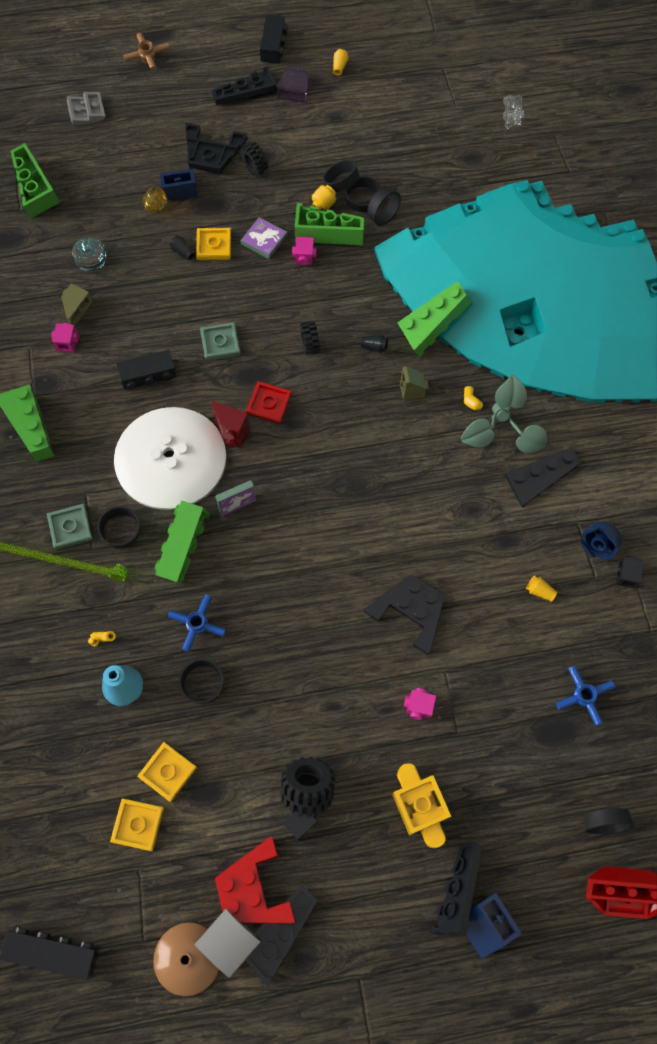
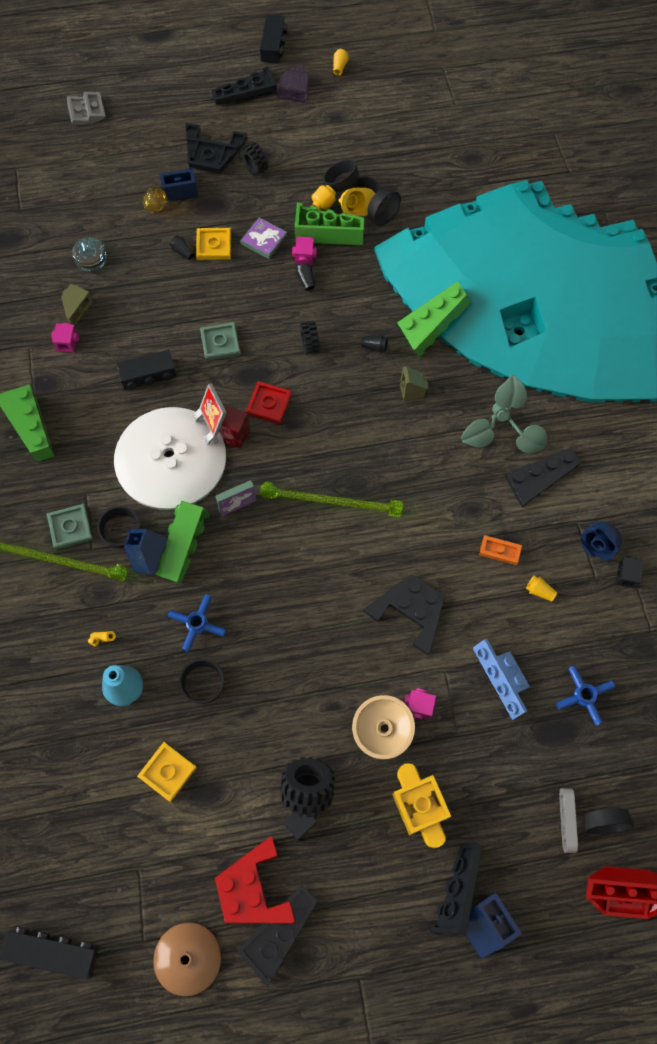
(34, 186): bright green wedge -> none
(137, 825): yellow tile -> none
(144, 550): none -> dark blue slope
(146, 52): medium nougat bar -> none
(212, 412): none -> flag
(227, 943): light grey slope -> none
(305, 276): none -> black cone
(356, 201): none -> yellow piece
(372, 716): none -> tan dish
(394, 508): none -> clear neon green hinge
(471, 401): yellow arm -> none
(500, 550): none -> orange plate
(505, 677): none -> medium blue bracket
(513, 110): clear hips -> none
(568, 820): none -> light grey beam

